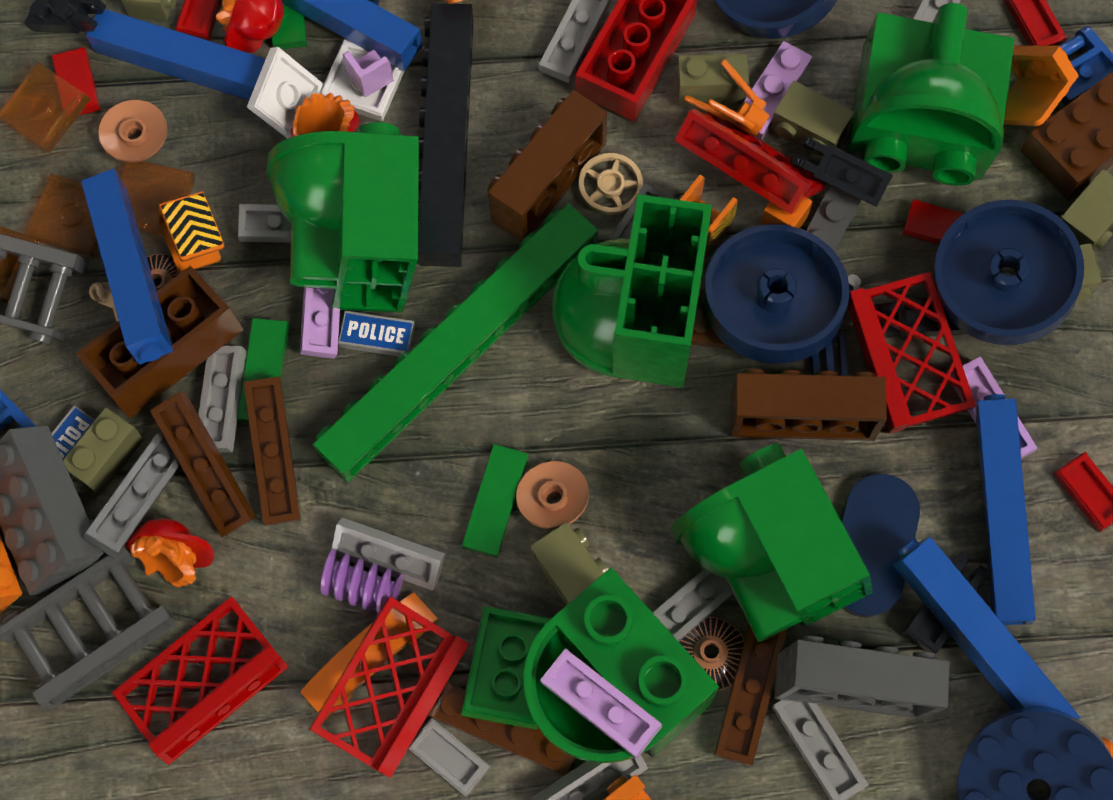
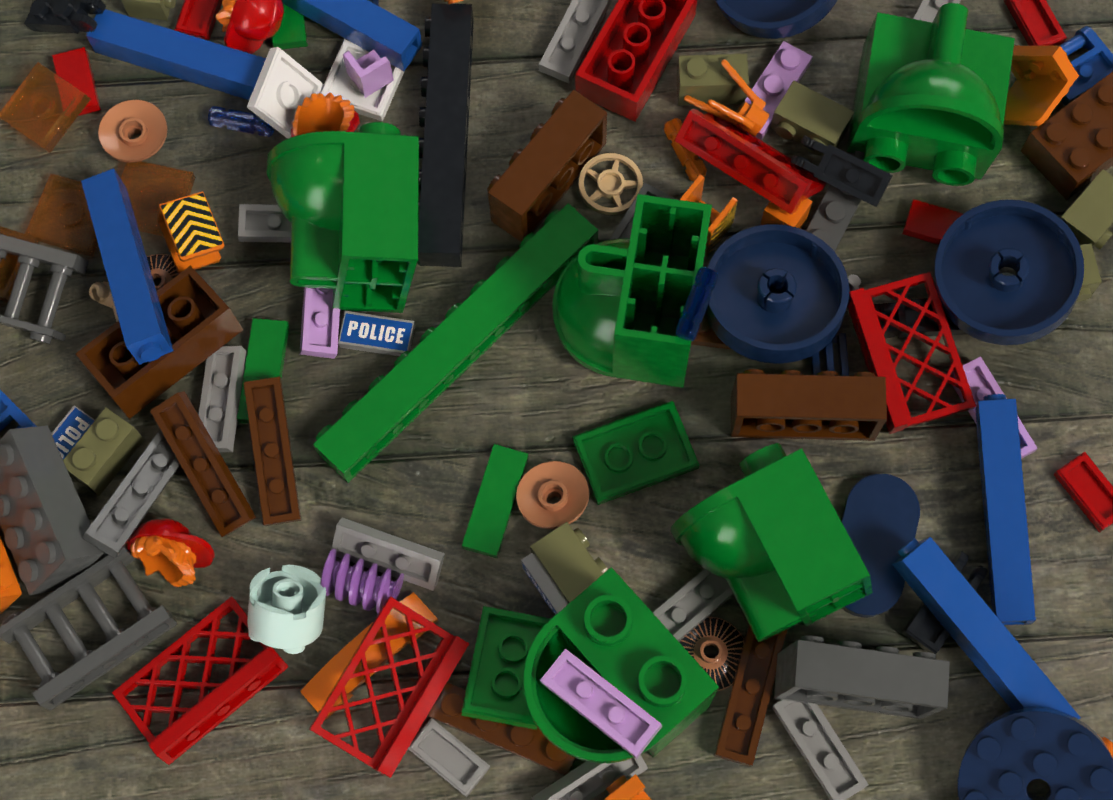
(239, 121): none -> clear blue axle
(286, 608): none -> light aqua brick
(544, 583): none -> light grey tile
(635, 452): none -> green tile
(688, 159): none -> orange axle
(697, 303): none -> clear blue axle

